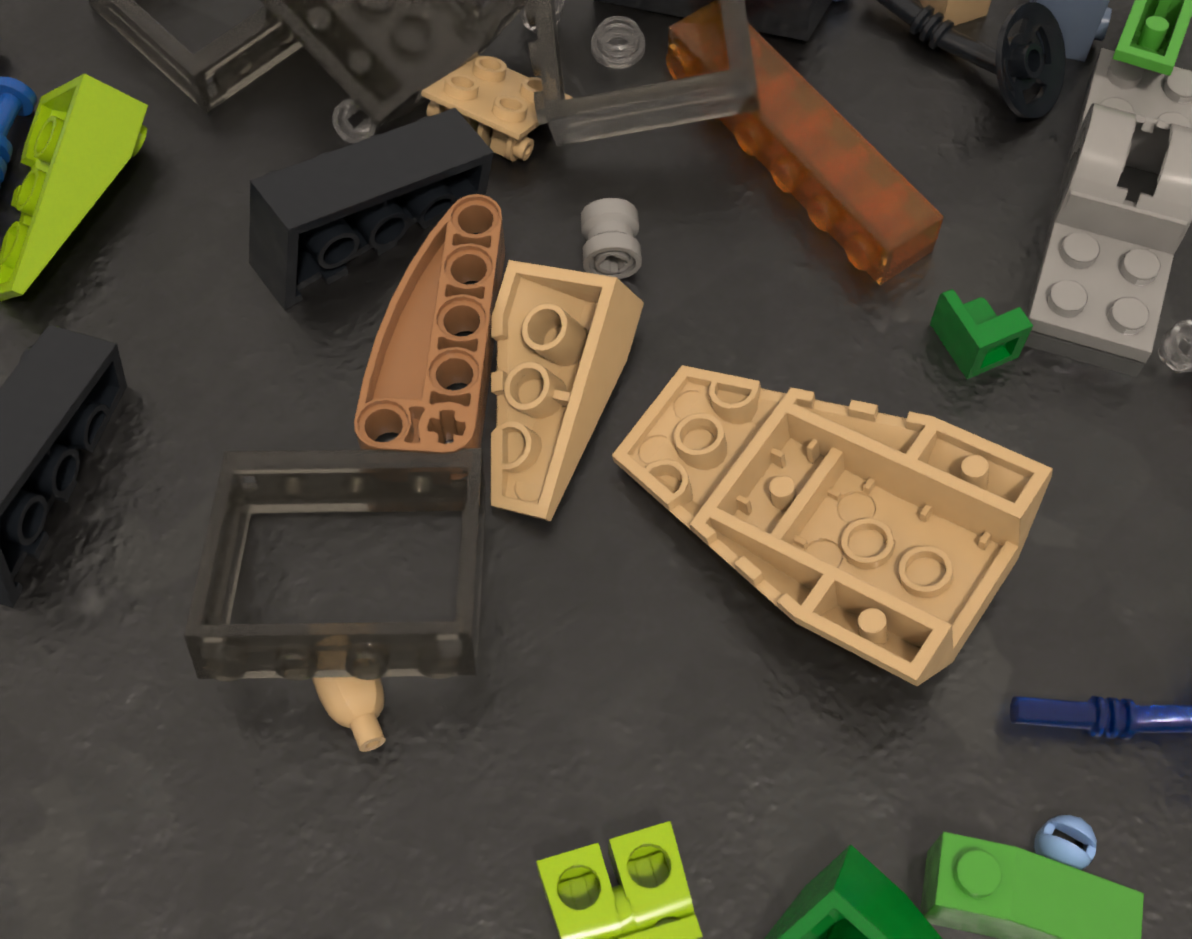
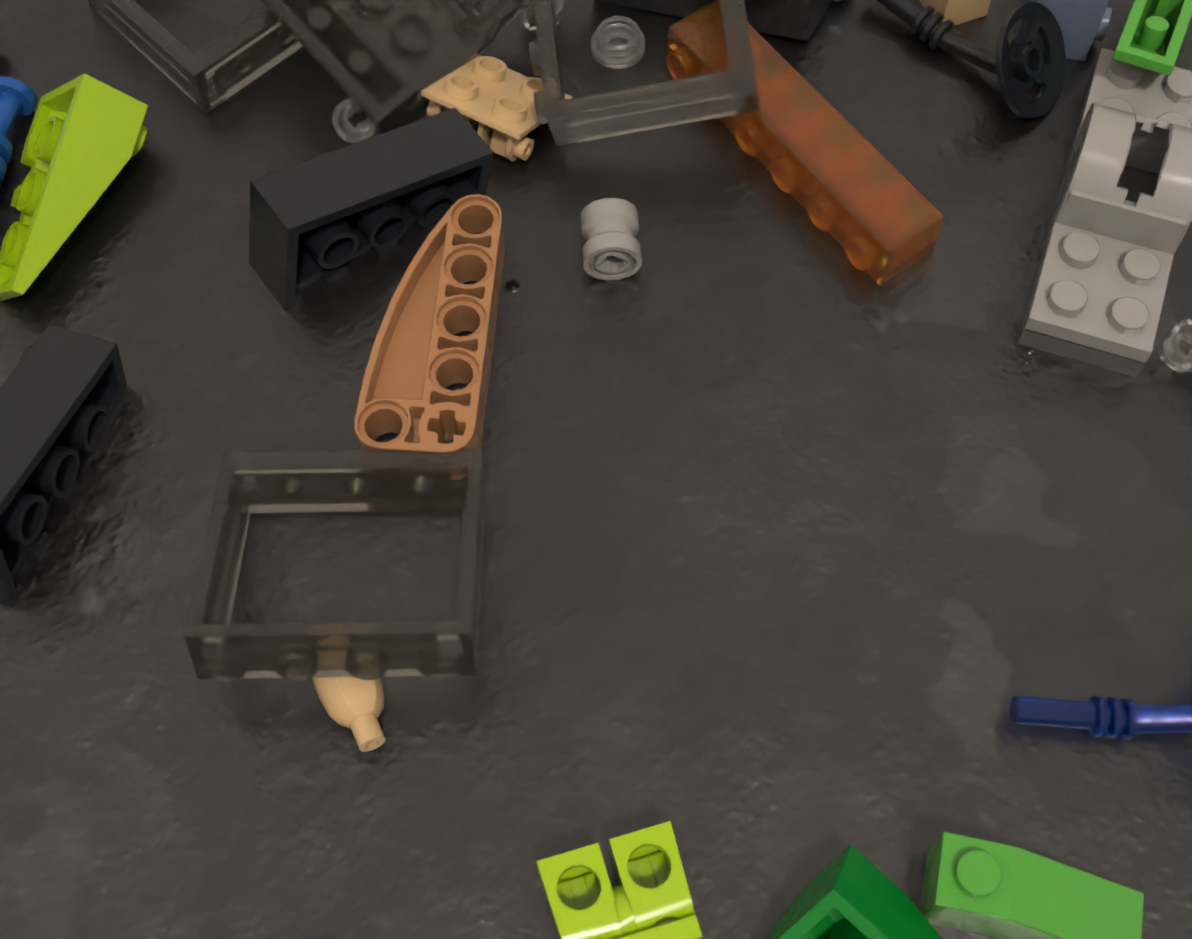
(557, 364): tan wedge -> none
(842, 513): tan wedge -> none
(976, 335): green panel -> none
(1064, 850): light blue hinge -> none

